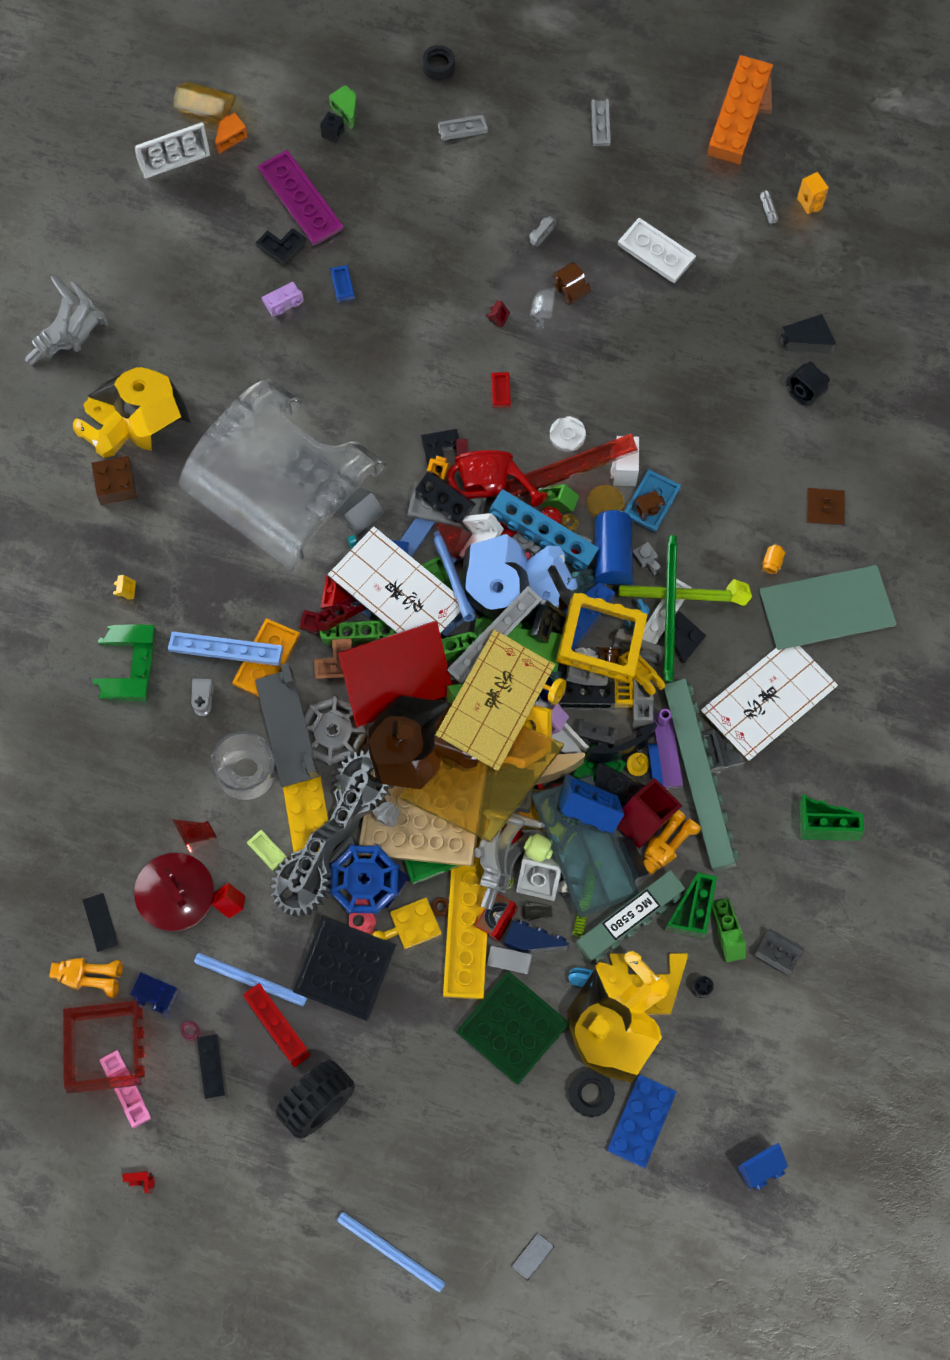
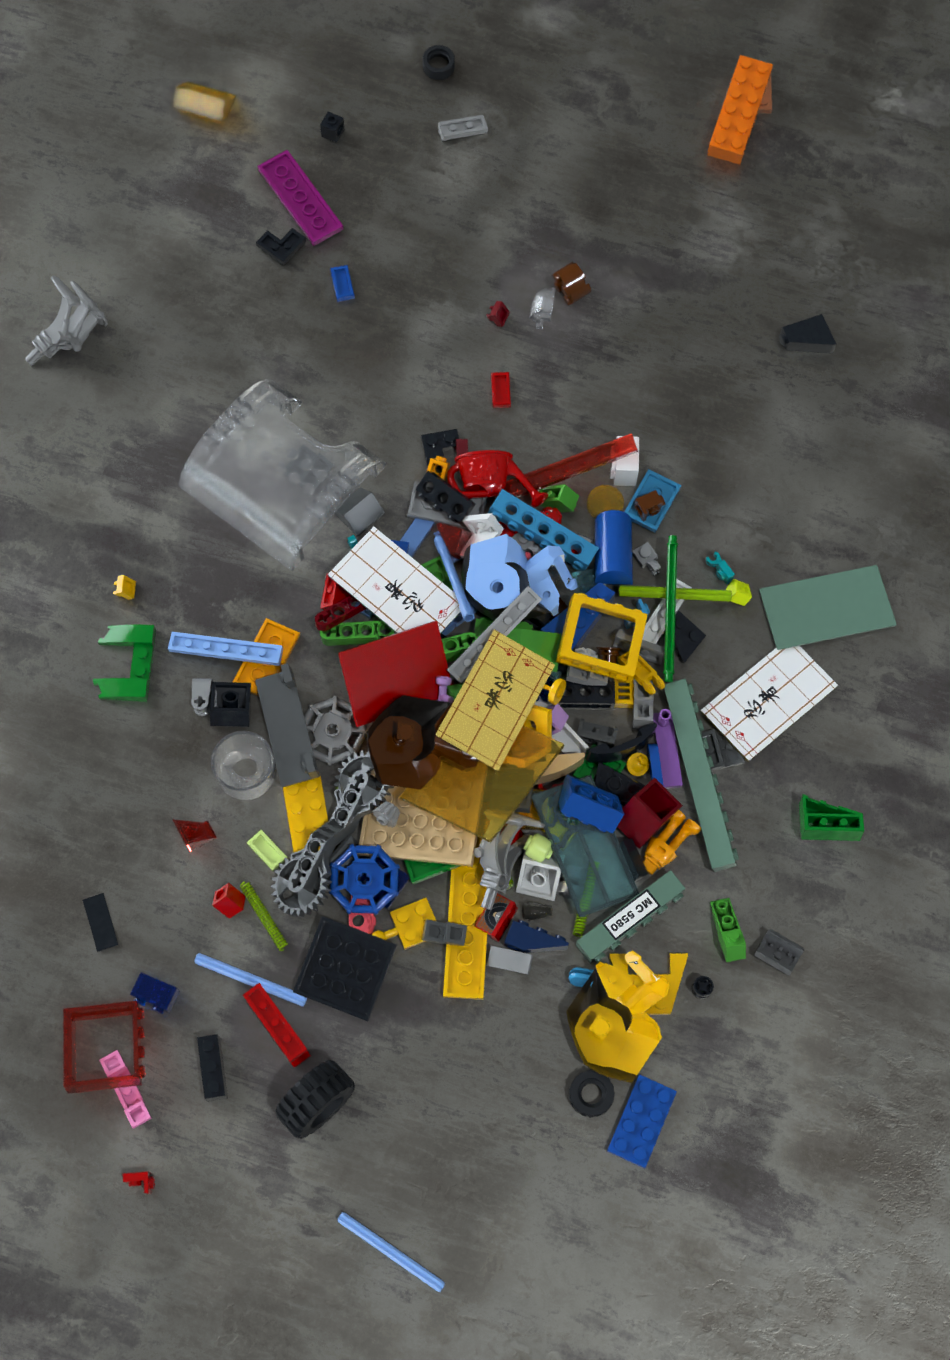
(73, 974): light orange piece -> none
(114, 480): reddish brown brick -> none
(132, 408): yellow piece -> none
(172, 150): white slope -> none
(174, 892): dark red bracket -> none
(192, 1025): clear pink bush -> none
(230, 132): orange slope -> none
(230, 704): none -> black slope
(256, 900): none -> lime piece
(283, 299): lavender bracket -> none
(308, 622): dark red tile -> none
(331, 666): nougat plate -> none
(345, 104): bright green slope -> none
(440, 901): reddish brown plate -> none
(443, 682): none -> lavender piece
(444, 933): none -> dark grey slope
(512, 1028): dark green plate -> none
(532, 1256): slope -> none
(545, 228): light grey plate -> none
(547, 619): black plate -> none
(567, 434): white tile -> none
(570, 518): clear yellow plate -> none
(600, 122): light grey hinge -> none
(656, 250): white plate -> none
(695, 908): green wedge -> none
(723, 570): none -> teal plate
(763, 1166): blue slope -> none
(769, 207): light grey axle -> none
(773, 559): light orange brick -> none
(807, 384): black brick -> none
(812, 193): light orange brick -> none
(825, 506): reddish brown piece -> none

